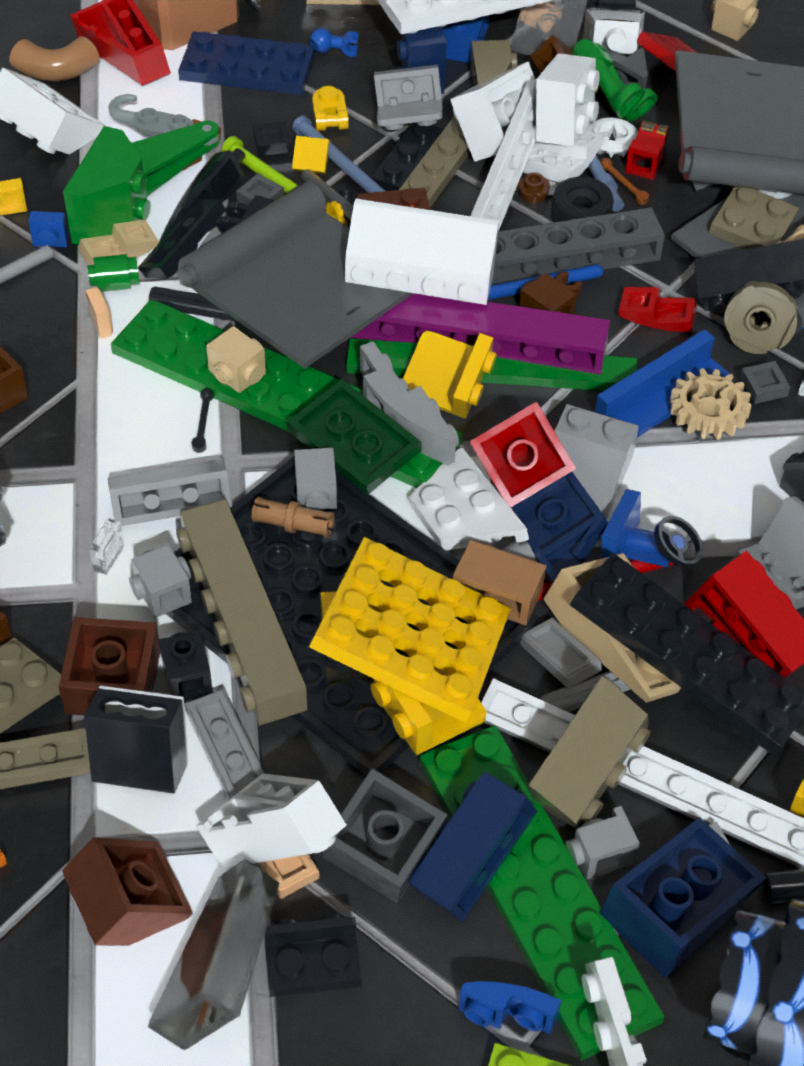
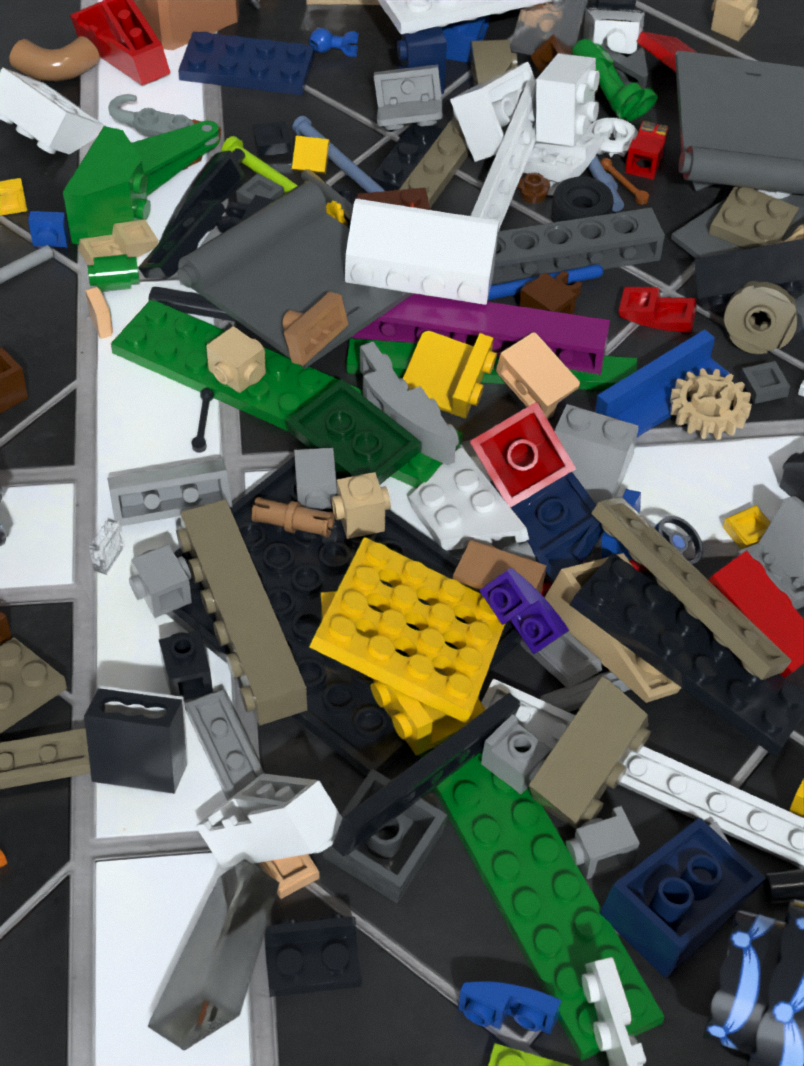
(107, 655): copper brick -> none
(125, 890): copper slope -> none
(313, 330): none -> medium nougat tile
(329, 109): yellow plate -> none
(361, 505): none -> tan brick
(421, 777): none -> black tile
(472, 845): dark blue brick -> none
(514, 754): none -> light grey brick
(531, 614): none -> dark purple slope
(536, 374): none -> light nougat panel
(694, 590): none -> dark tan plate
(746, 526): none -> yellow tile

